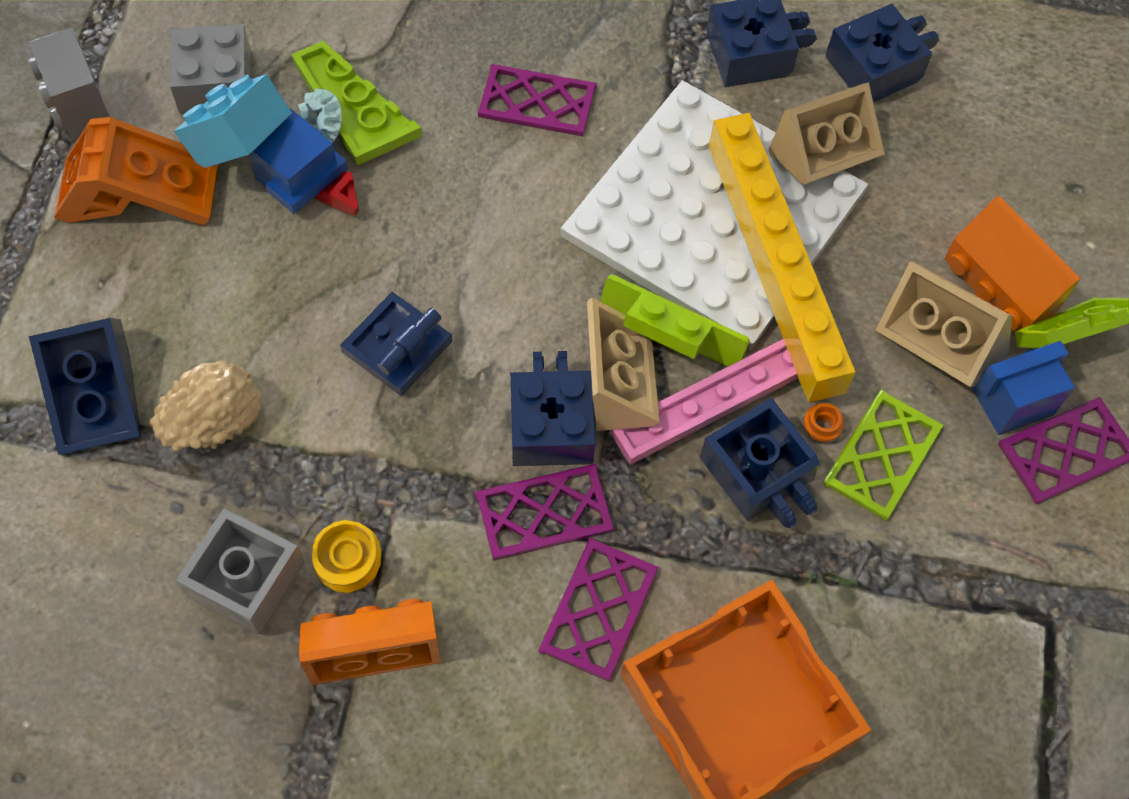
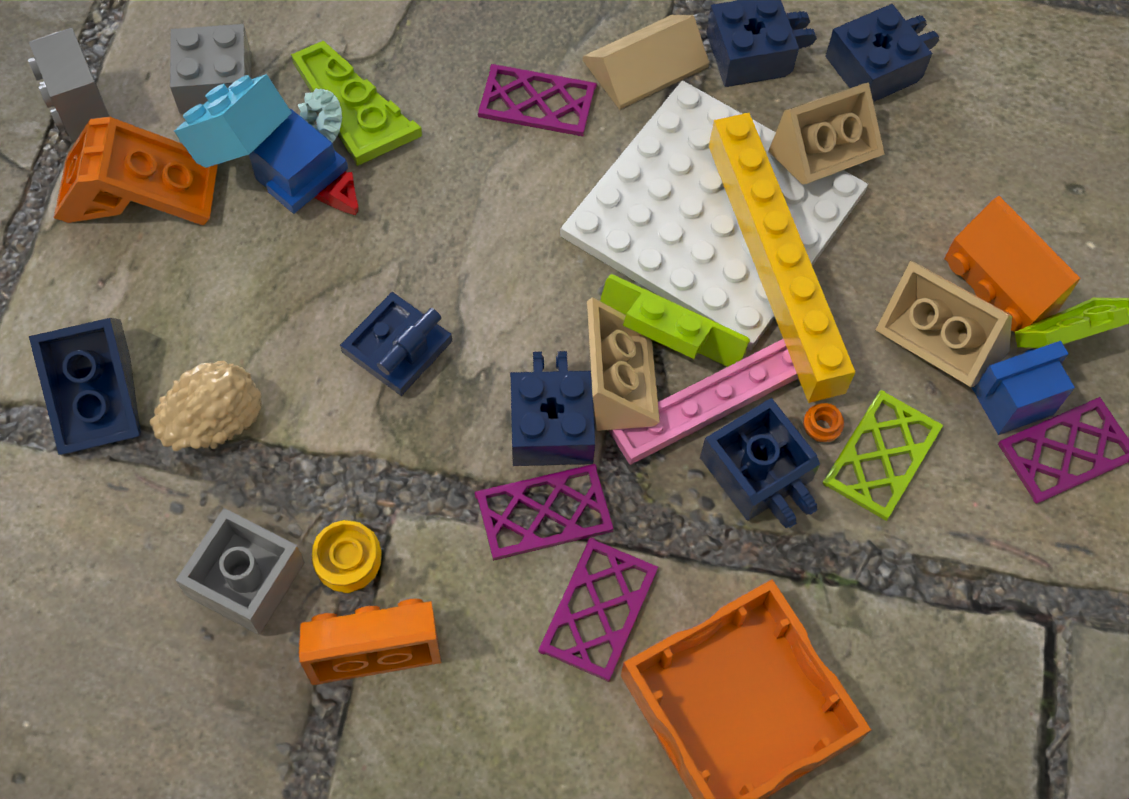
(649, 59): none -> tan slope

